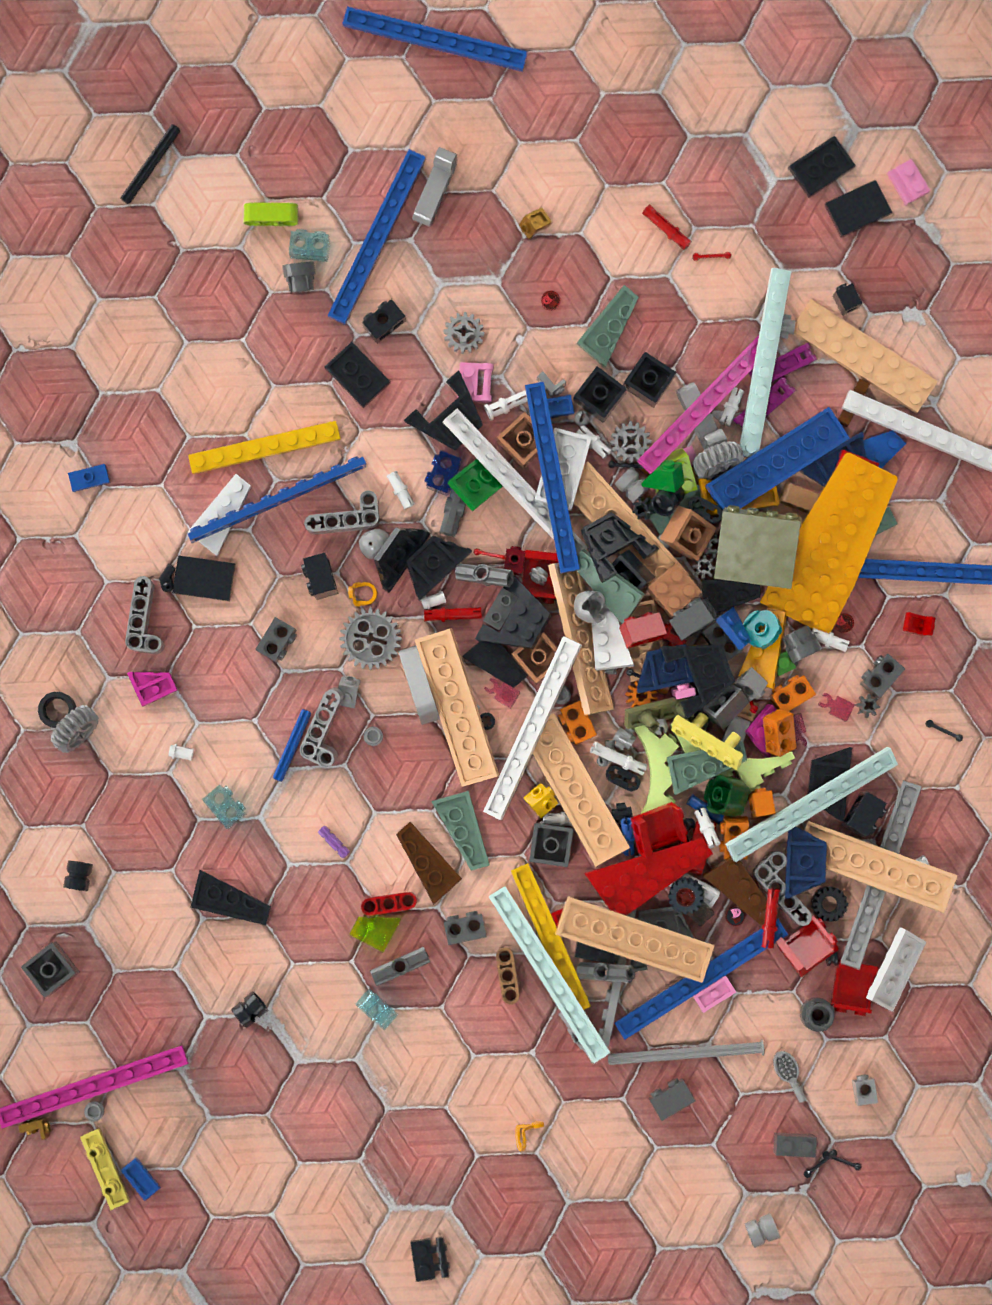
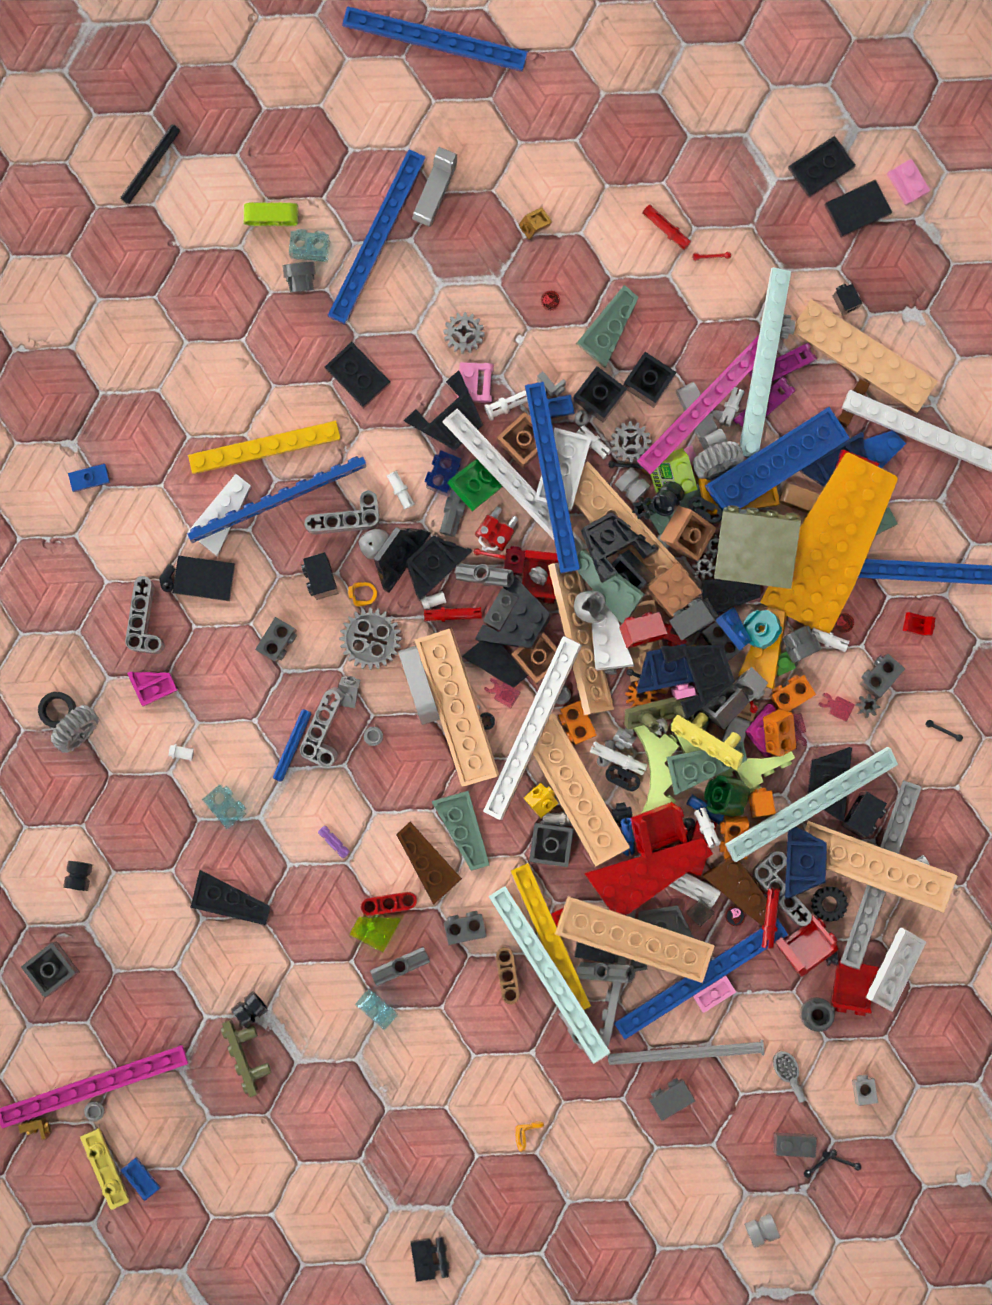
(242, 1067): none -> olive plate
(380, 331): black brick -> none
(494, 532): none -> red piece
(666, 477): green slope -> none
(684, 902): black wheel -> none

